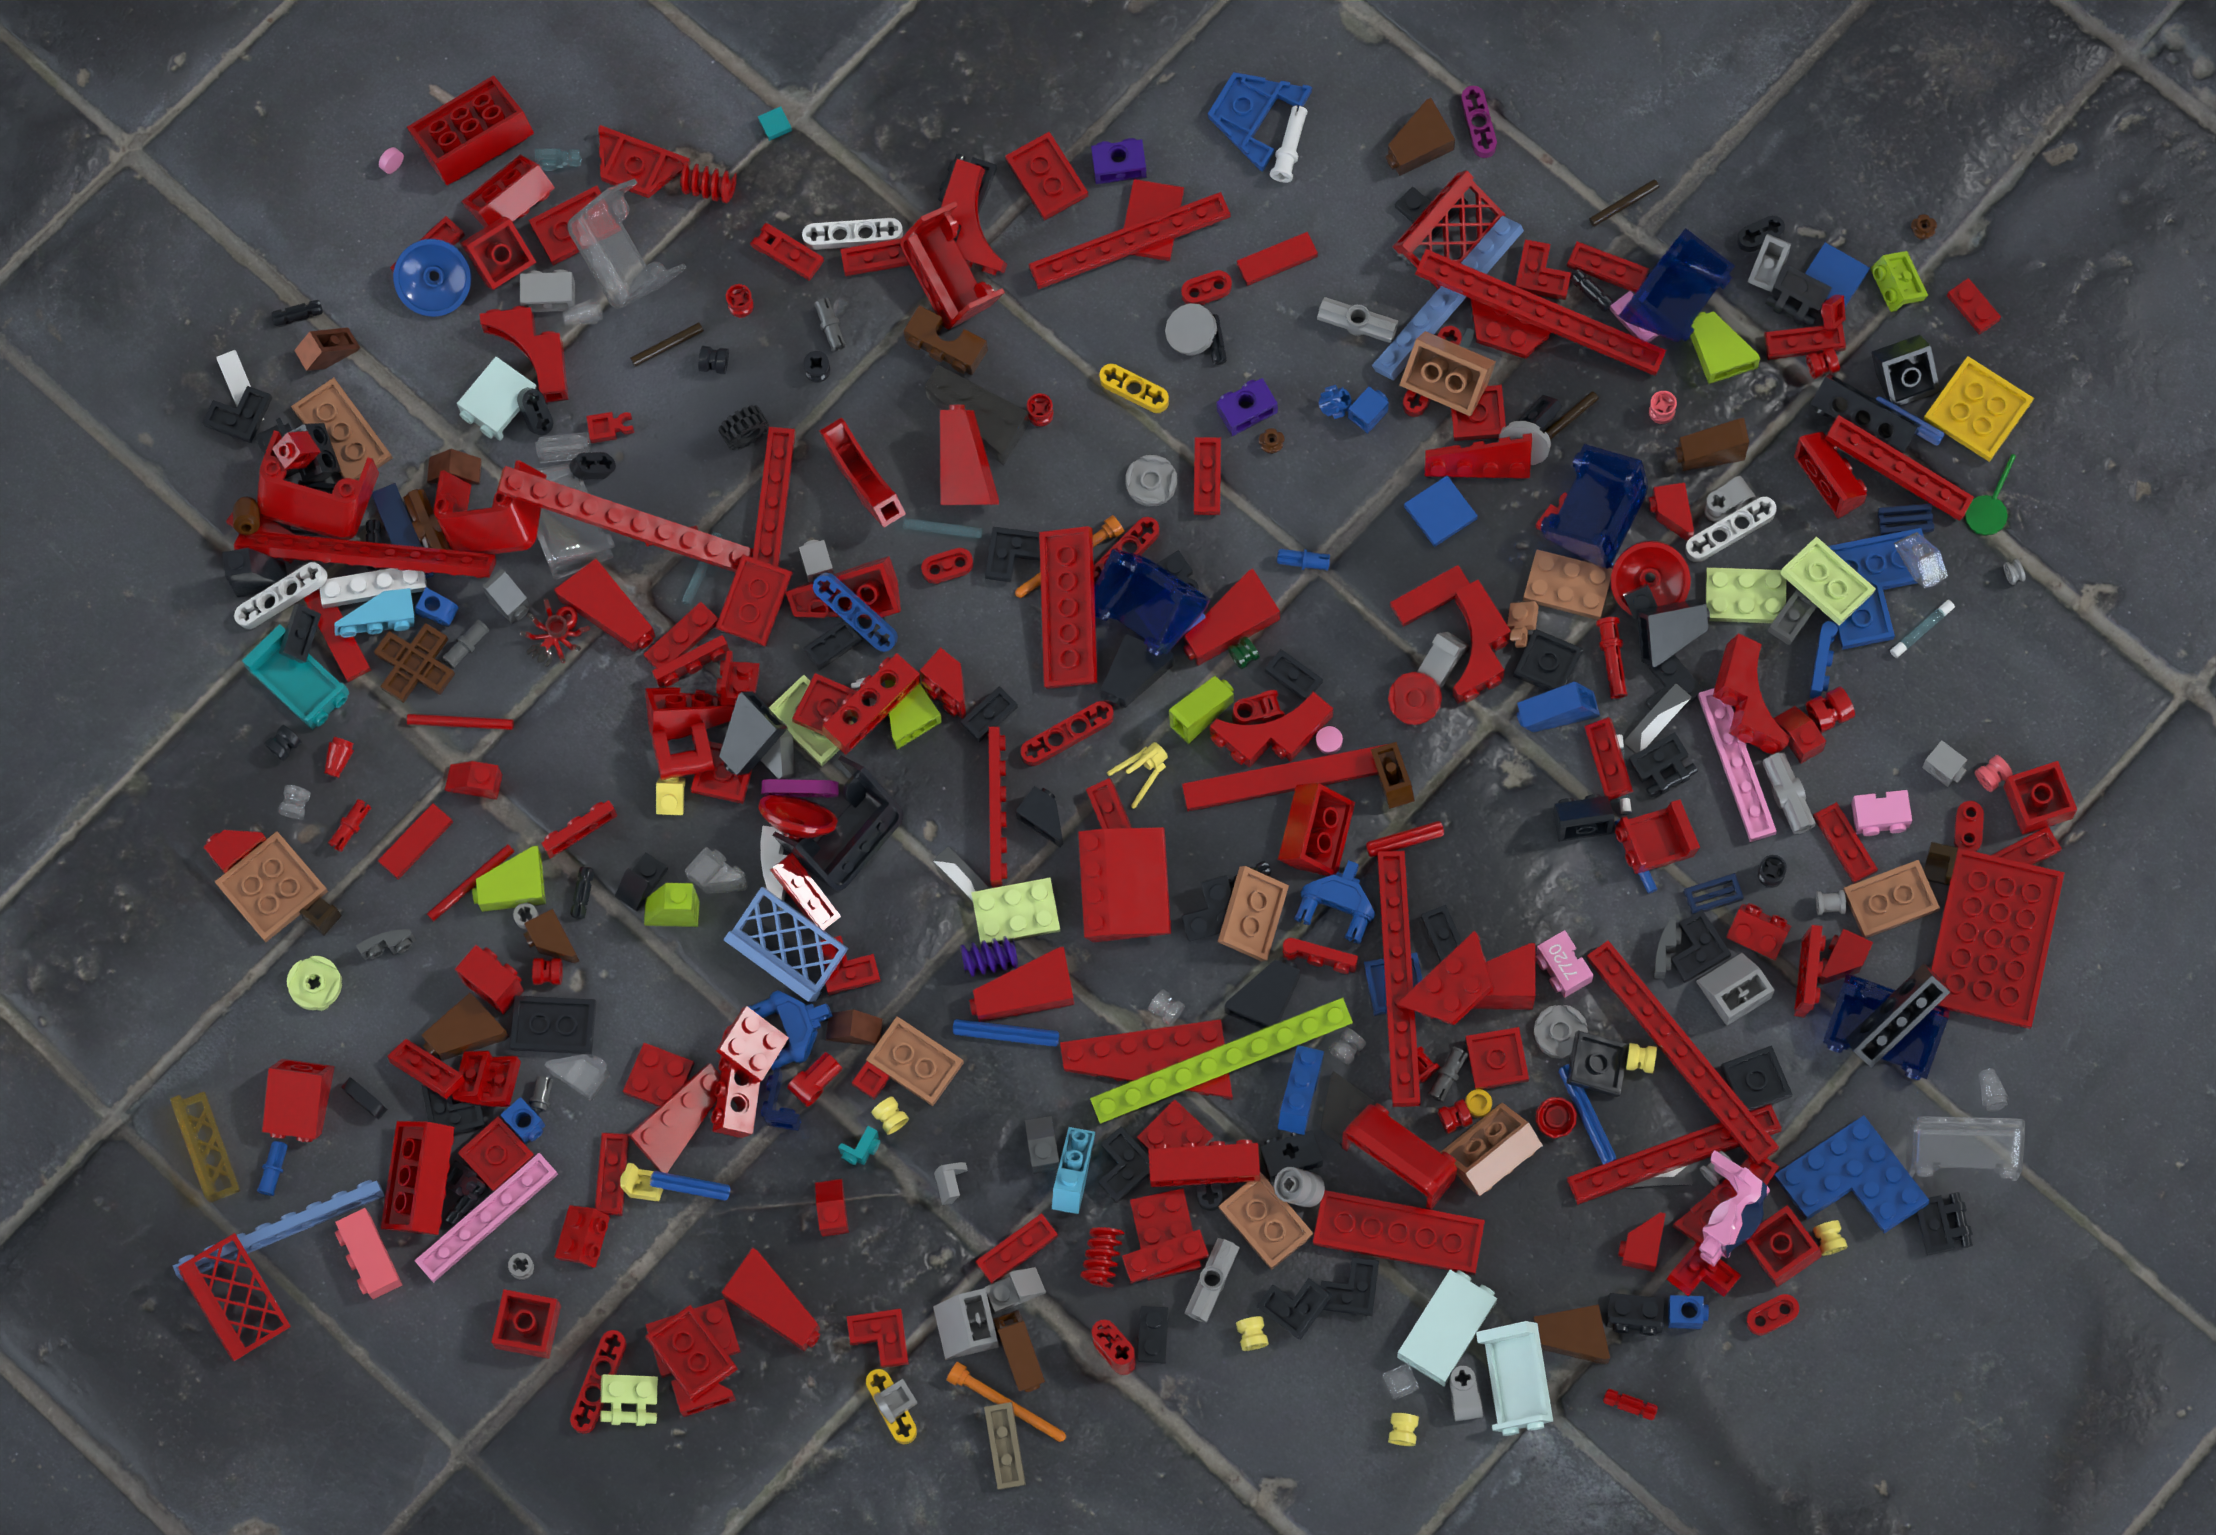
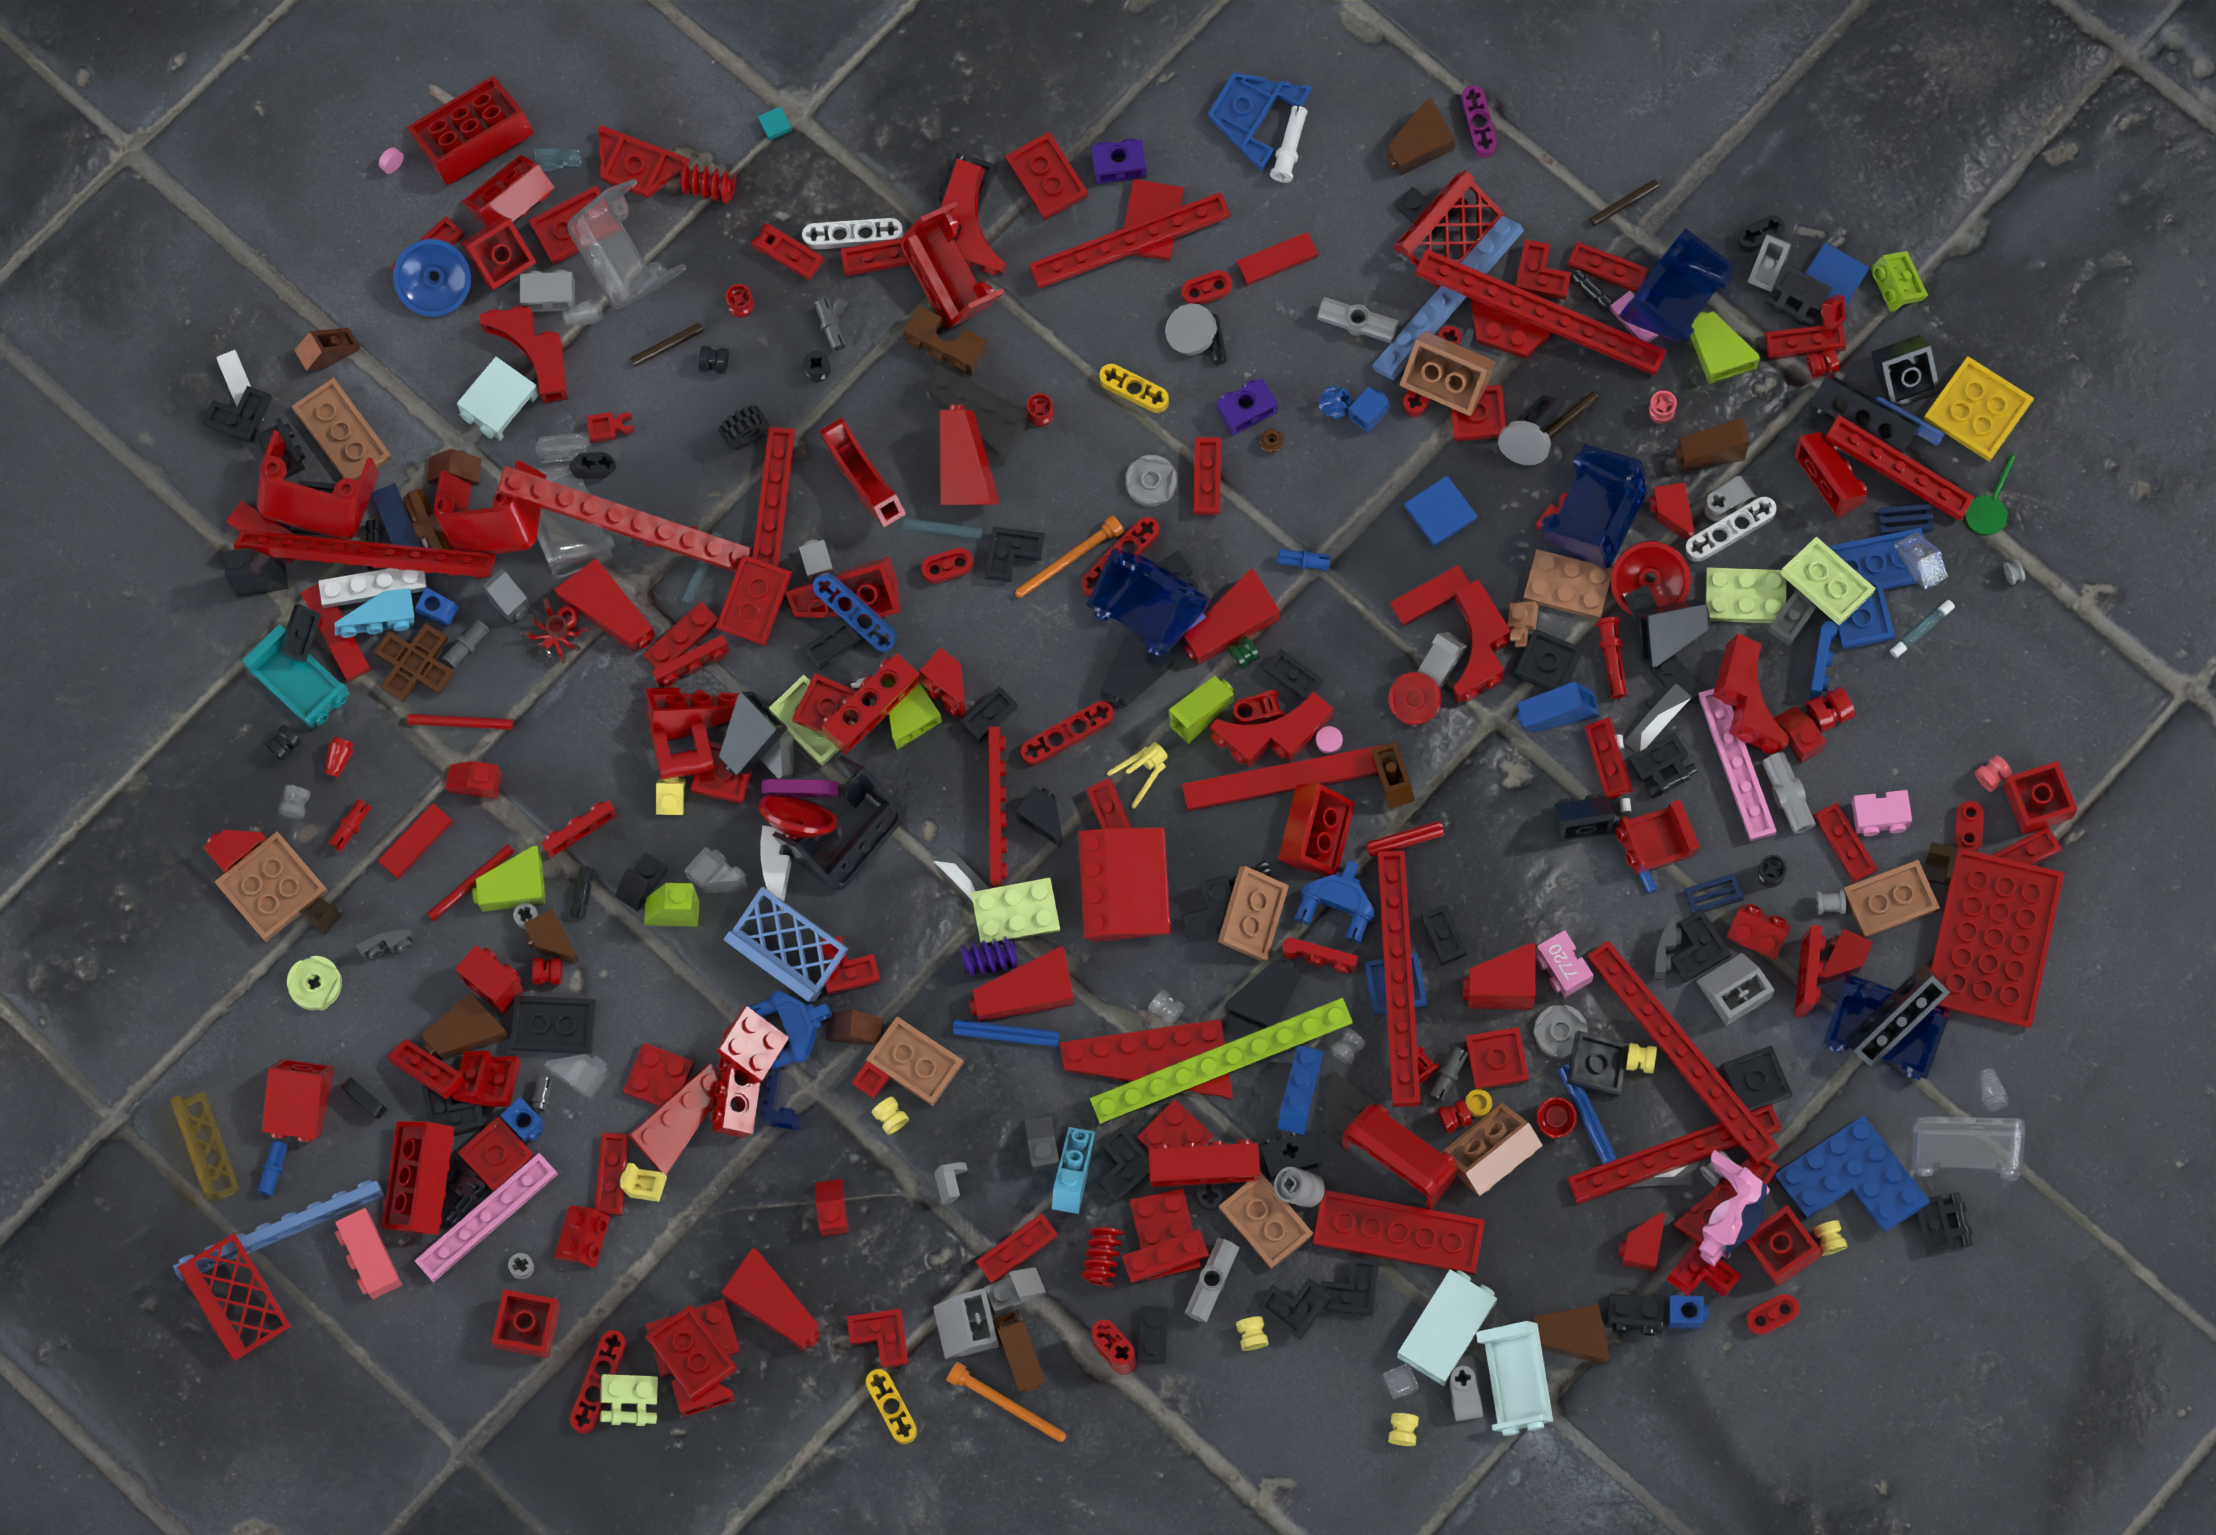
(246, 516): reddish brown brick -> none
(278, 591): white beam -> none
(296, 450): red brick -> none
(297, 312): black axle -> none
(326, 462): black brick -> none
(540, 408): black beam -> none
(690, 1185): blue axle -> none
(736, 678): red bracket -> none
(804, 892): tile -> none
(809, 1084): red piece -> none
(867, 1145): teal bracket -> none
(895, 1400): light grey tile -> none
(1005, 1446): dark tan plate -> none
(1068, 607): red plate -> none
(1453, 984): red wing -> none
(1493, 460): red wing -> none
(1630, 1404): red axle -> none
(1919, 231): reddish brown plate -> none
(1945, 764): light grey brick -> none
(1973, 306): red plate -> none

